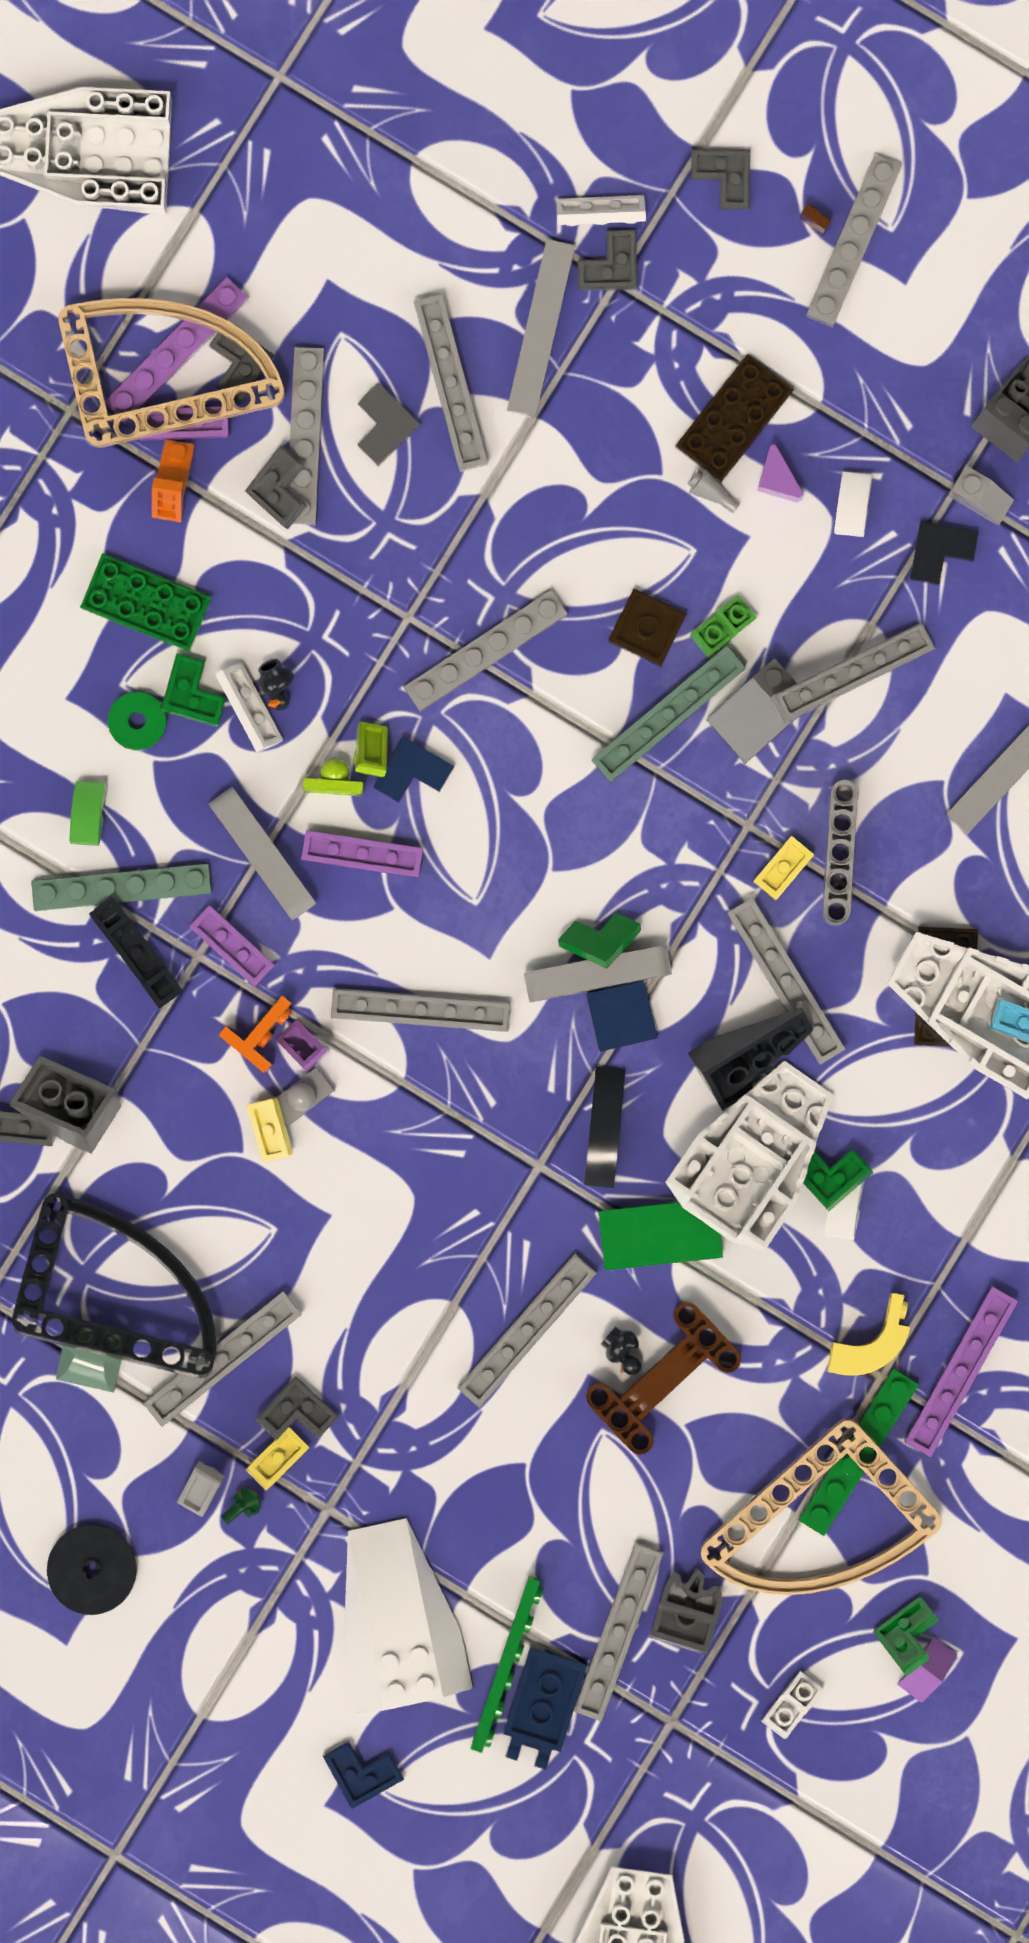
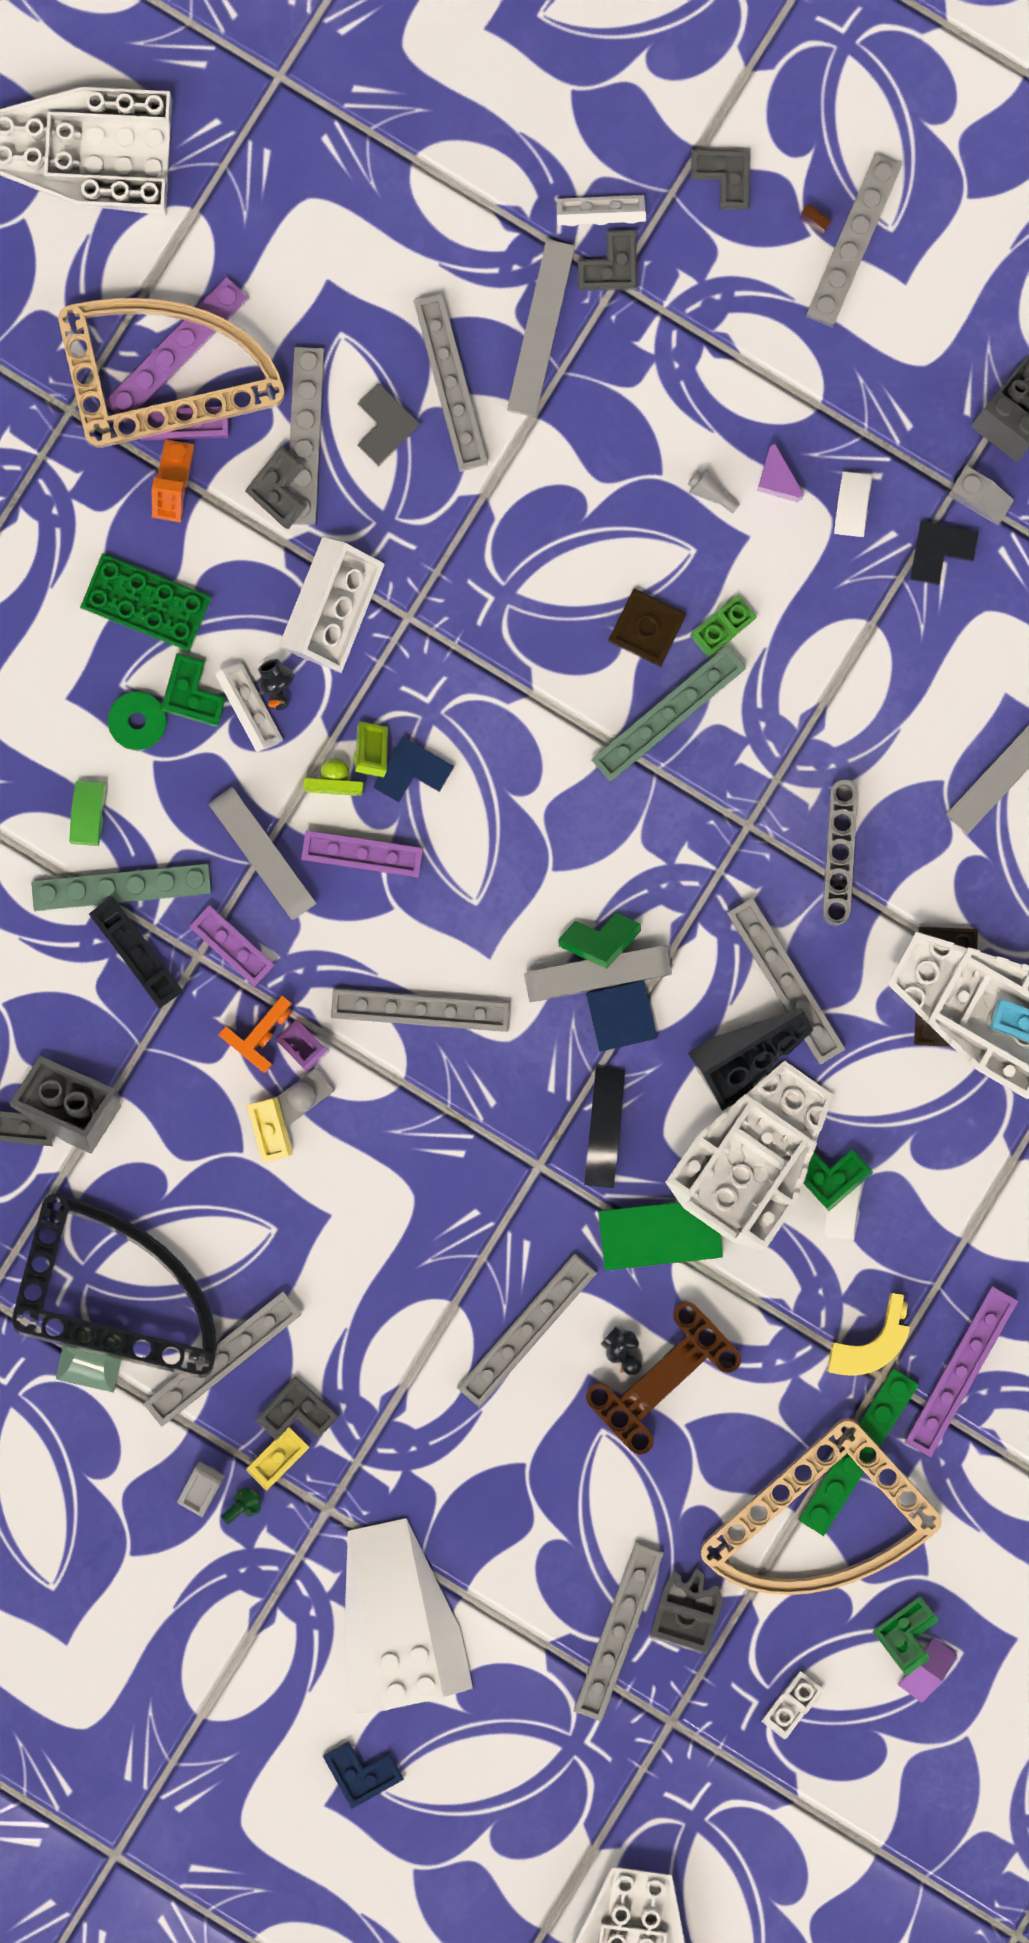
(70, 1580): black piece -> none
(243, 367): dark grey tile -> none
(331, 604): none -> white slope
(485, 651): light grey plate -> none
(503, 1677): green plate -> none
(543, 1705): dark blue tile -> none
(734, 418): dark brown tile -> none
(749, 717): slope -> none
(783, 868): light yellow plate -> none
(852, 673): light grey tile -> none

